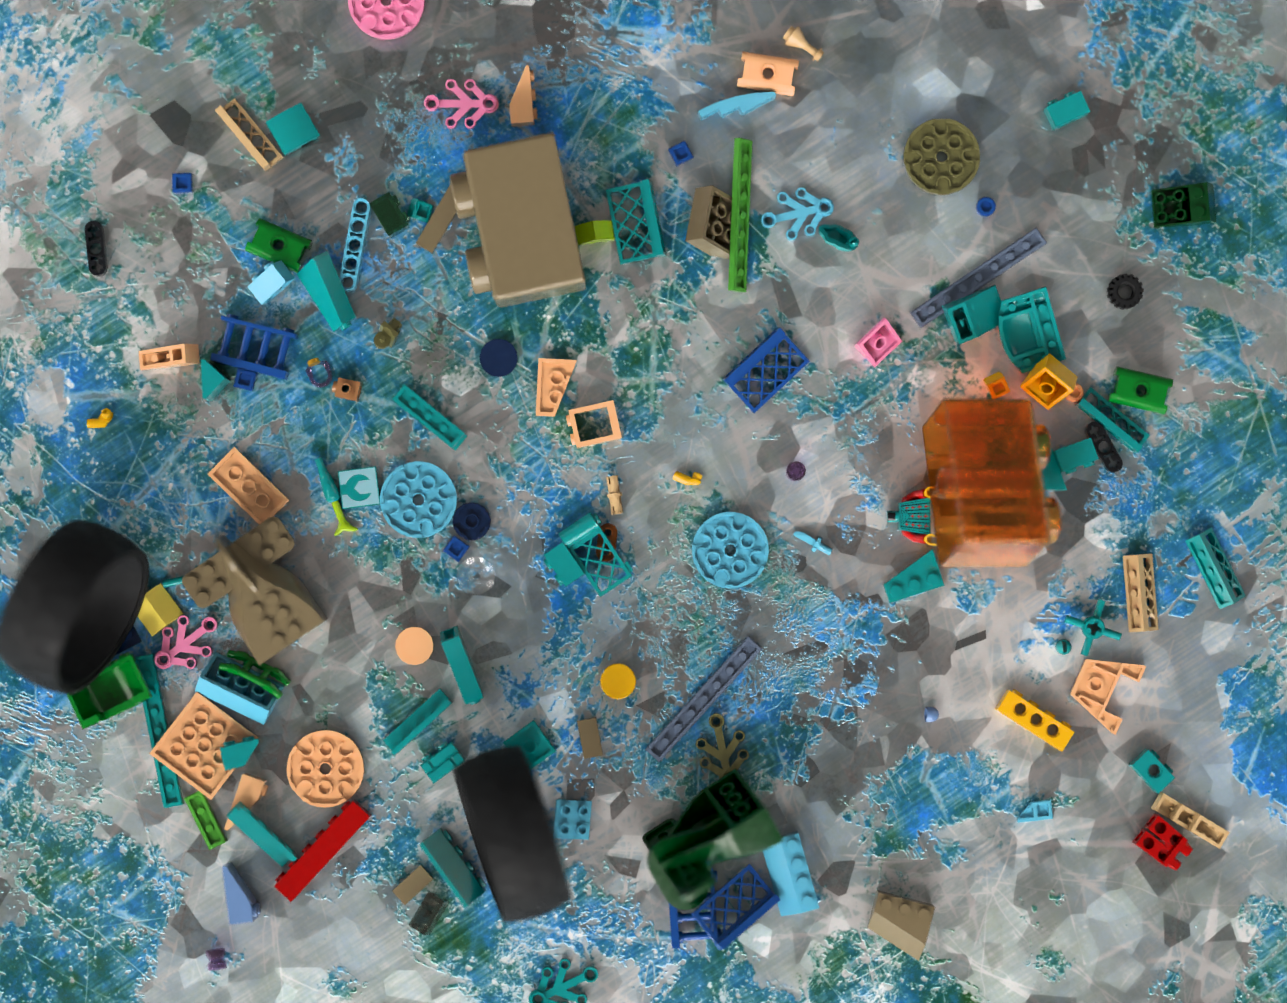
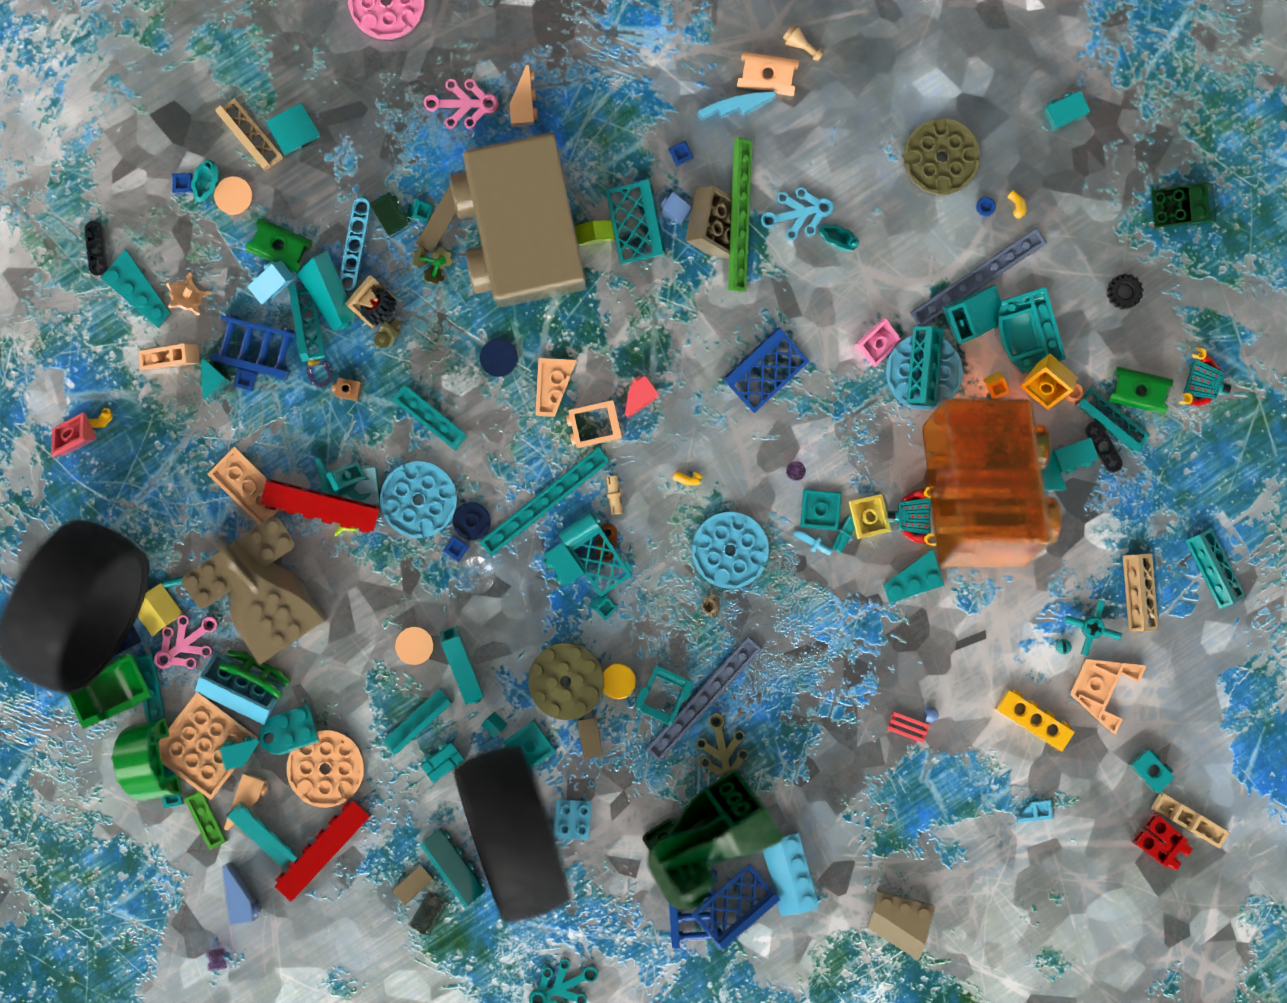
(71, 435): none -> coral slope
(133, 286): none -> teal wing
(139, 762): none -> green cylinder
(186, 295): none -> light nougat piece
(204, 180): none -> teal arm
(233, 195): none -> light nougat tile
(290, 731): none -> teal plate
(300, 329): none -> teal fence
(320, 505): none -> red brick
(345, 476): none -> teal slope
(372, 302): none -> plate
(440, 259): none -> olive plant
(494, 724): none -> teal slope
(544, 501): none -> teal tile
(547, 676): none -> olive plate
(603, 606): none -> teal slope
(640, 395): none -> coral slope
(672, 678): none -> teal piece
(675, 208): none -> medium blue slope
(711, 605): none -> dark tan piece
(820, 509): none -> teal tile
(844, 534): none -> teal axle
(869, 516): none -> light yellow slope
(898, 373): none -> medium azure plate
(924, 732): none -> coral tile
(928, 365): none -> teal fence
(1020, 204): none -> yellow arm
(1204, 381): none -> torso

